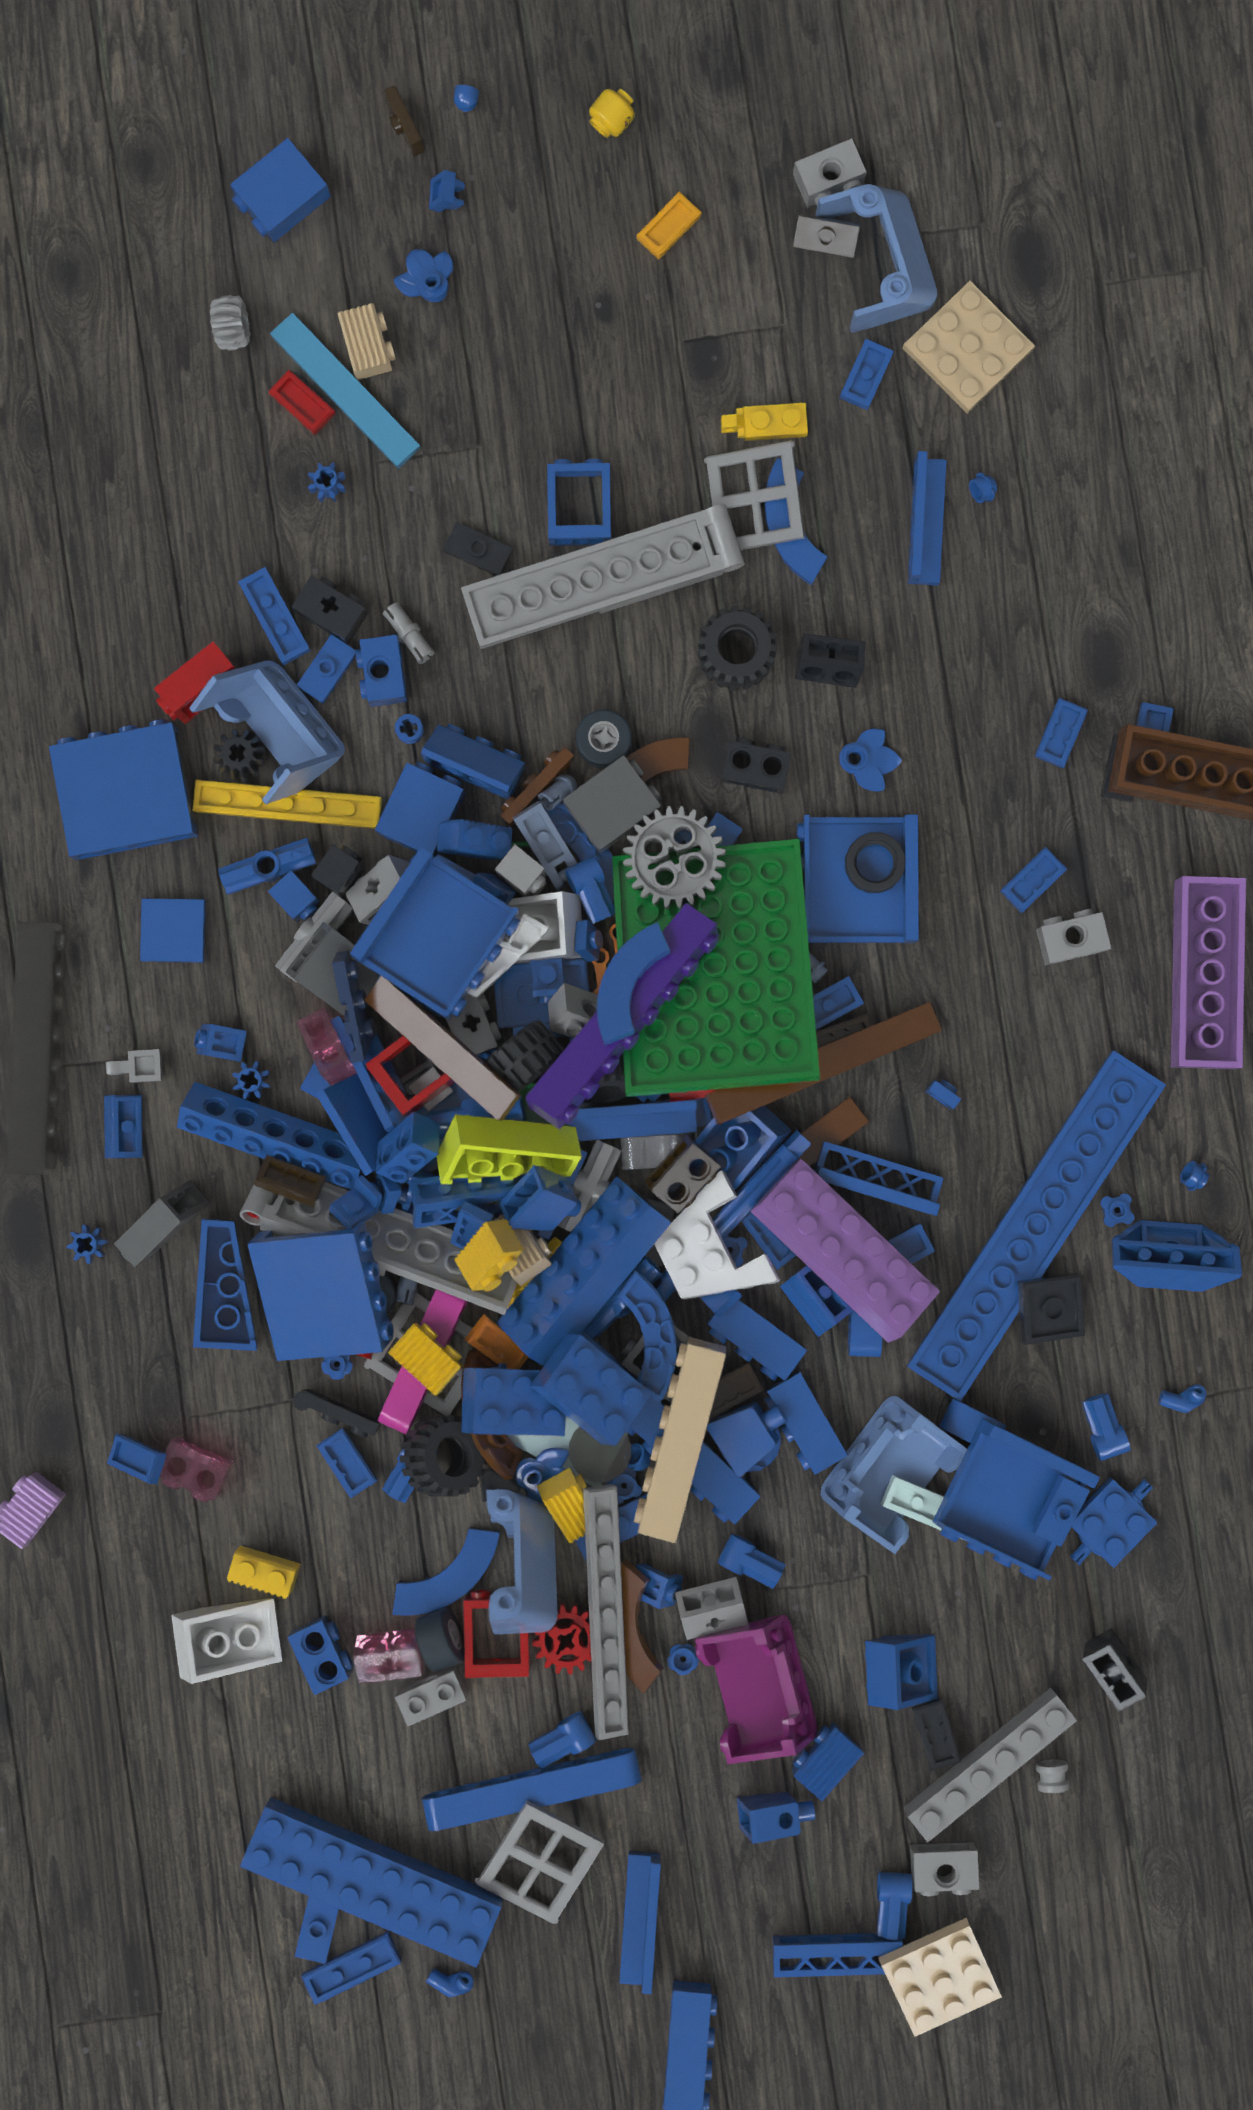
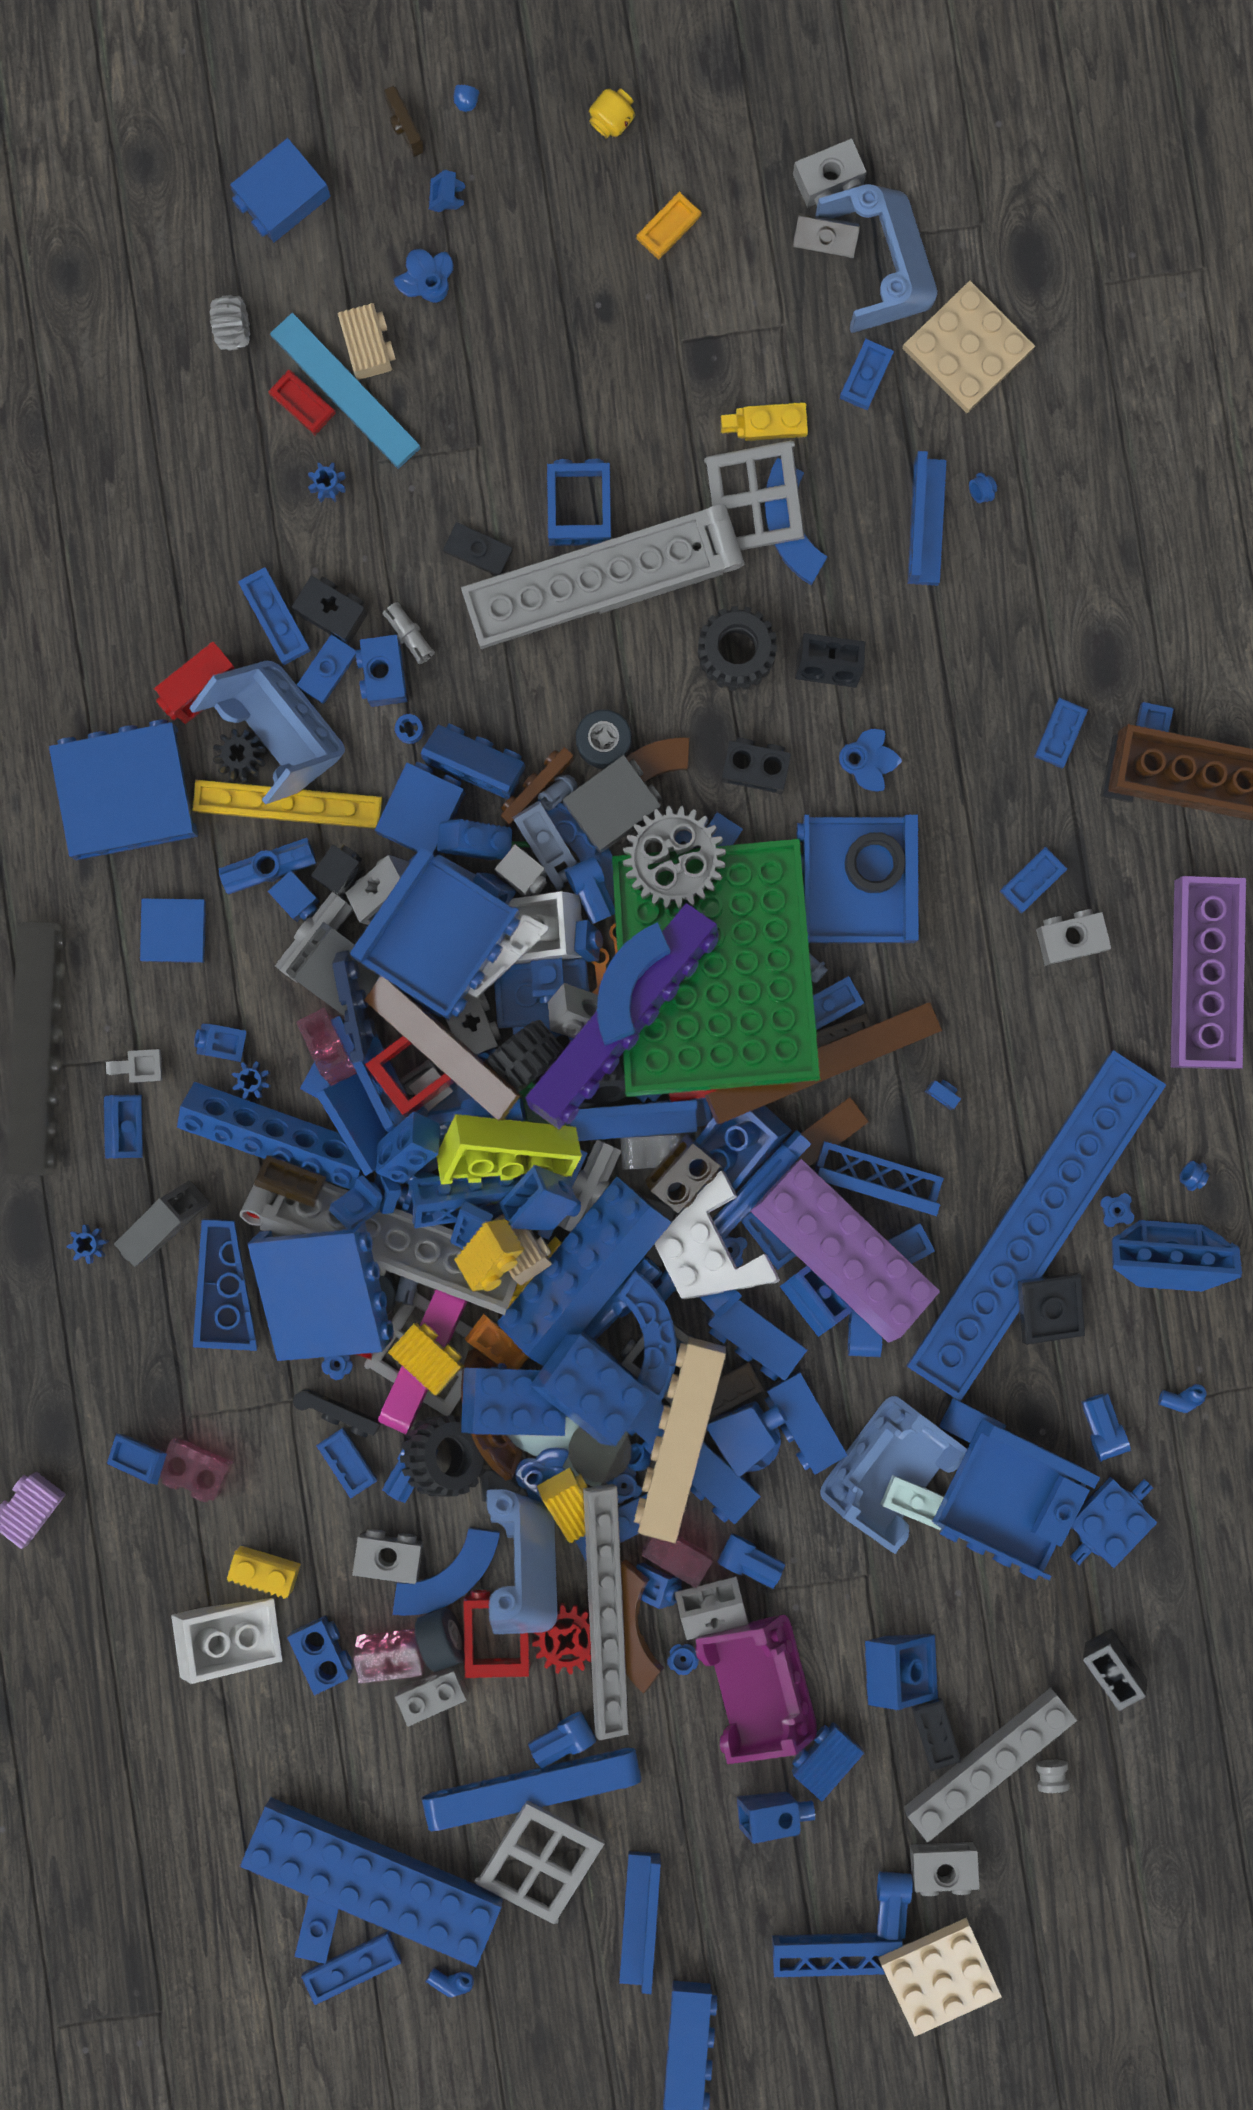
(371, 1565): none -> light grey brick
(679, 1558): none -> clear pink brick

